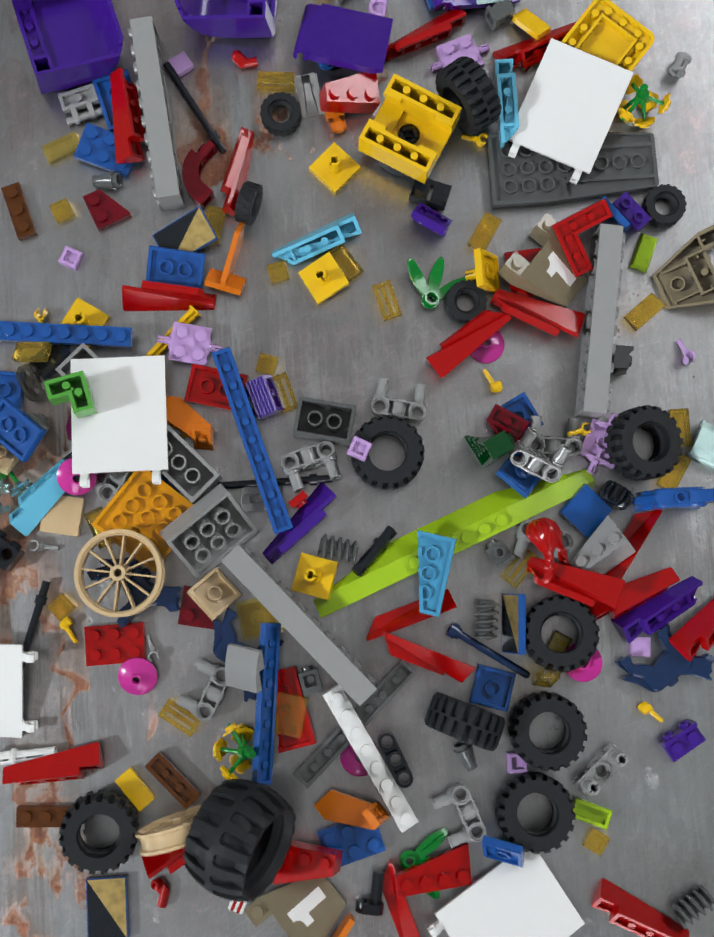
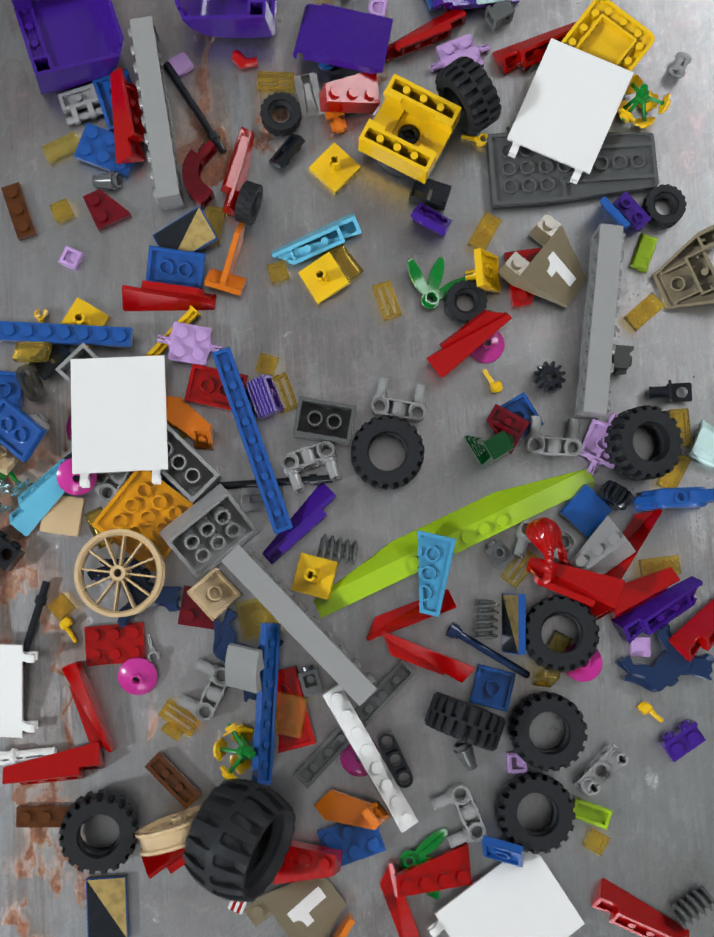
(40, 545): light grey hand -> none
(72, 388): bright green brick -> none
(88, 706): none -> red wedge
(135, 789): yellow tile -> none
(163, 890): red arm -> none
(172, 731): none -> clear yellow tile
(286, 151): none -> black plate
(299, 500): red plate -> none
(359, 448): lavender tile -> none
(373, 905): black piece -> none
(376, 548): black pin -> none
(506, 90): medium azure wedge -> none
(517, 477): blue tile -> none
(531, 24): yellow tile -> none
(536, 462): light grey piece -> none
(539, 313): red wedge -> none
(541, 378): none -> black gear
(569, 228): red plate -> none
(580, 430): yellow hand -> none
(653, 565): none -> clear yellow plate
(670, 392): none -> black bracket
(688, 354): lavender hand -> none

